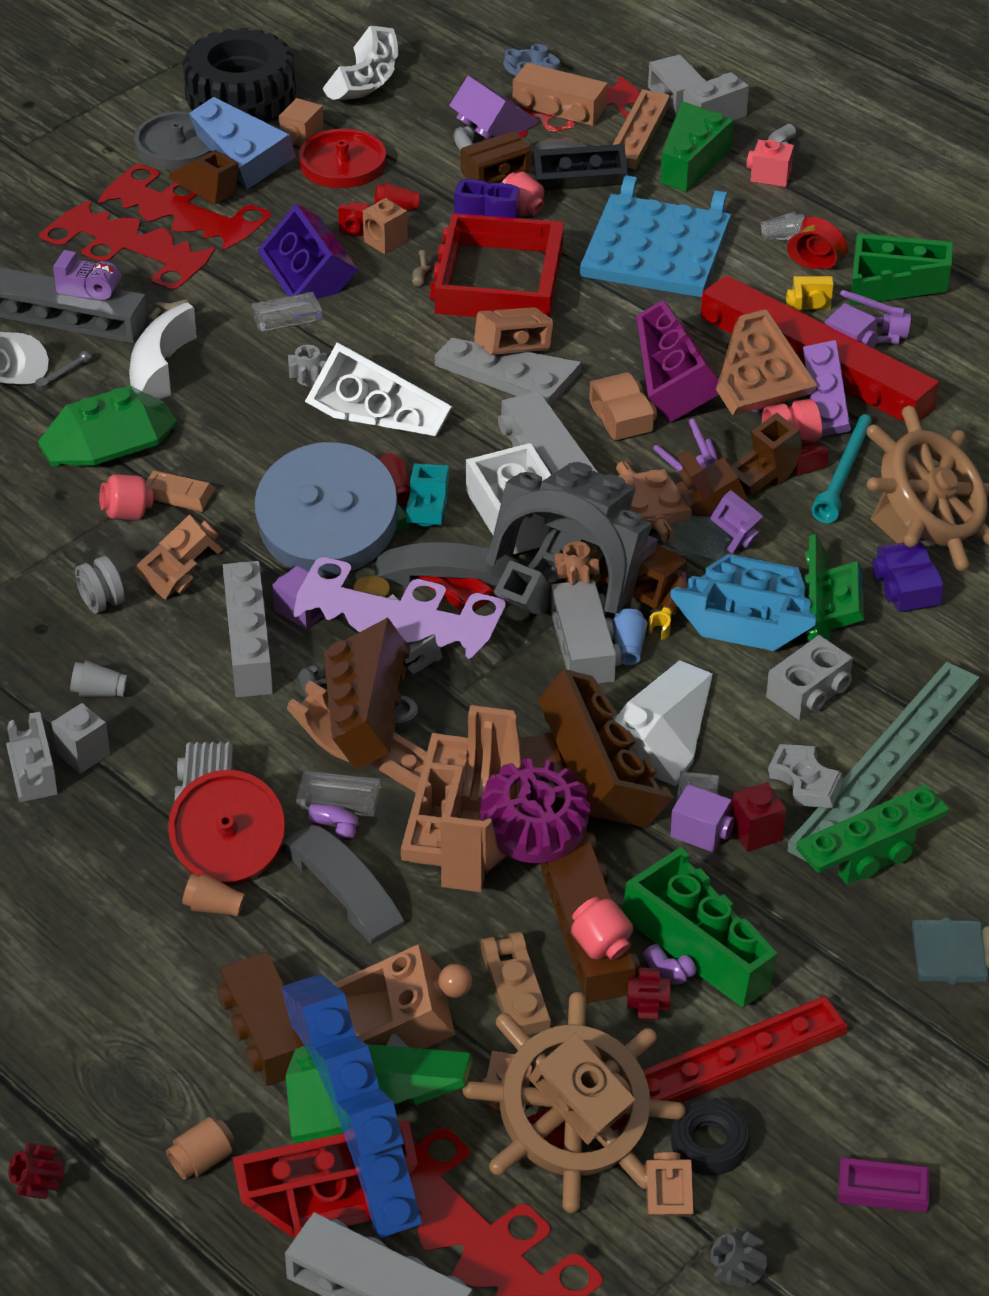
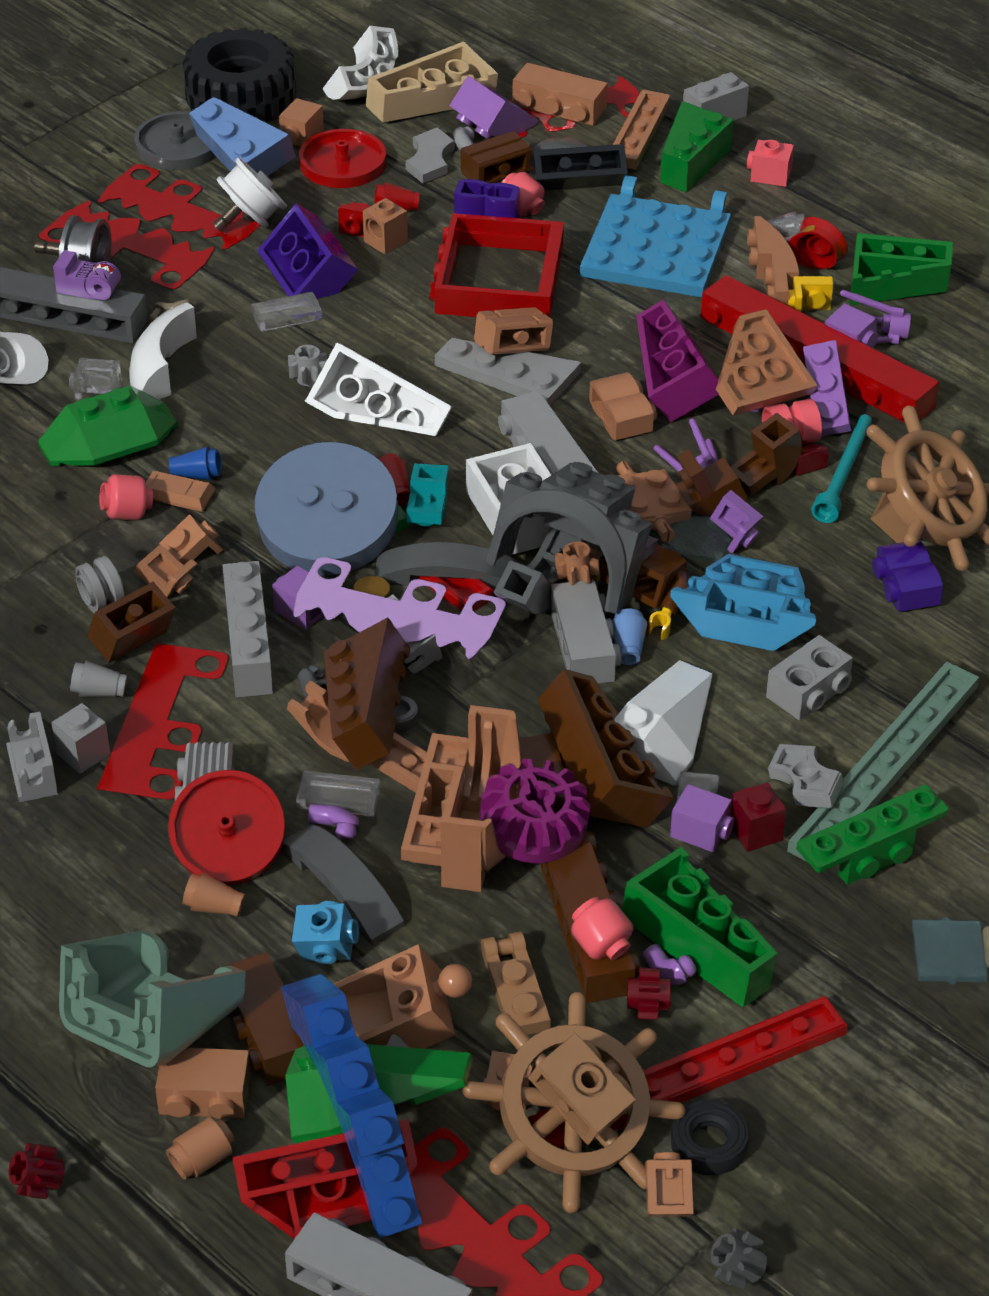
(43, 383): flat silver hinge -> none
(88, 239): none -> flat silver wheel
(95, 377): none -> clear bracket
(127, 1002): none -> sand green windscreen
(130, 622): none -> reddish brown brick
(147, 721): none -> red piece
(197, 464): none -> blue cone
(205, 1084): none -> nougat brick
(209, 176): reddish brown slope -> none
(250, 193): none -> white wheel
(324, 932): none -> dark azure brick
(419, 273): dark tan piece -> none
(426, 83): none -> tan wedge
(429, 159): none -> light grey tile
(538, 55): sand blue dish -> none
(672, 77): light grey brick -> none
(772, 259): none -> nougat slope
(783, 134): light grey arm -> none
(833, 593): green bracket -> none
(883, 1184): magenta tile -> none

